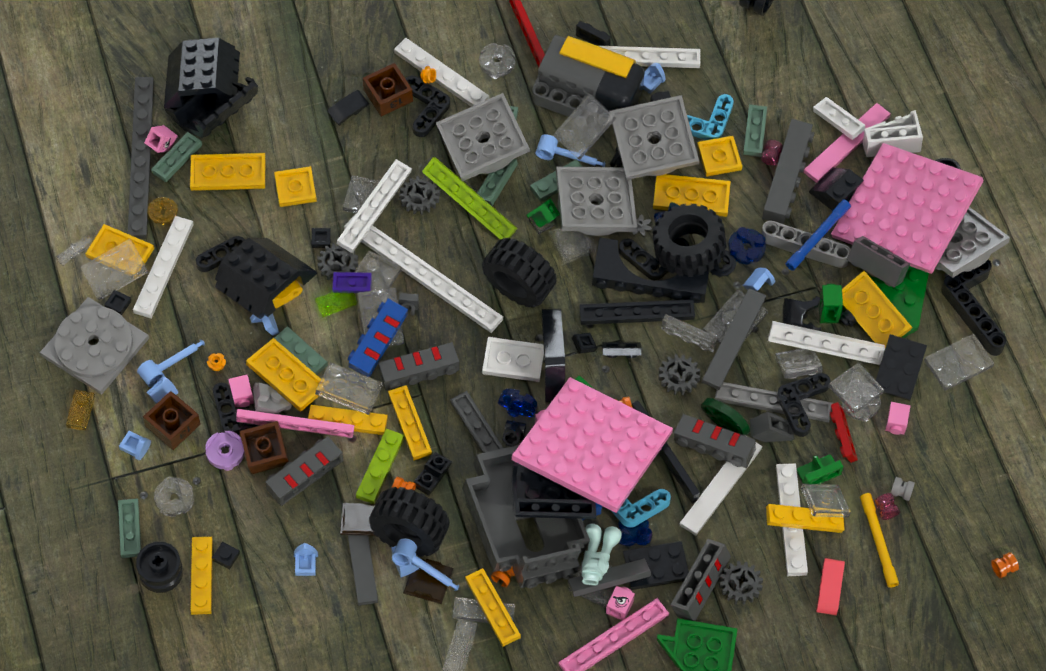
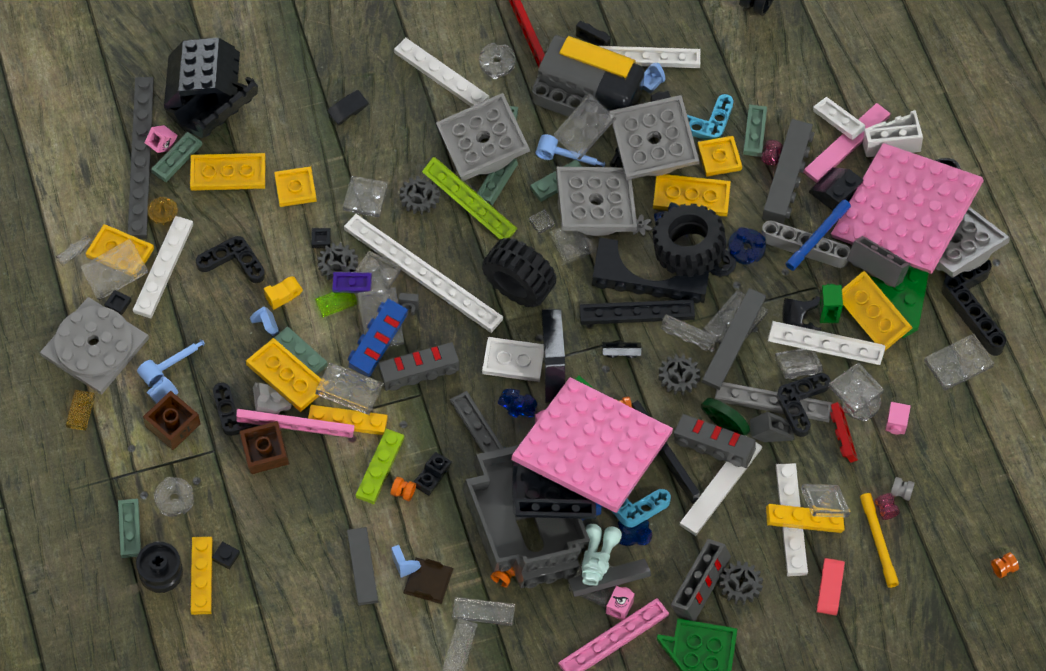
(135, 445): light blue tile -> none
(216, 366): light orange plate -> none
(228, 460): lavender plate -> none
(241, 391): bright pink brick -> none
(258, 273): black slope -> none
(304, 470): dark grey brick -> none
(305, 560): light blue tile -> none
(356, 519): piece -> none
(374, 206): white plate -> none
(387, 89): reddish brown brick -> none
(406, 553): light blue piece -> none
(410, 422): yellow plate -> none
(410, 516): black tyre -> none
(428, 75): light orange plate -> none
(432, 105): black beam -> none
(493, 607): yellow plate -> none
(513, 432): black piece -> none
(544, 213): green panel -> none
(584, 343): black tile -> none
(651, 262): black beam -> none
(665, 562): black plate -> none
(758, 278): light blue tile -> none
(820, 470): green panel -> none
(847, 318): black plate -> none
(900, 366): black plate -> none

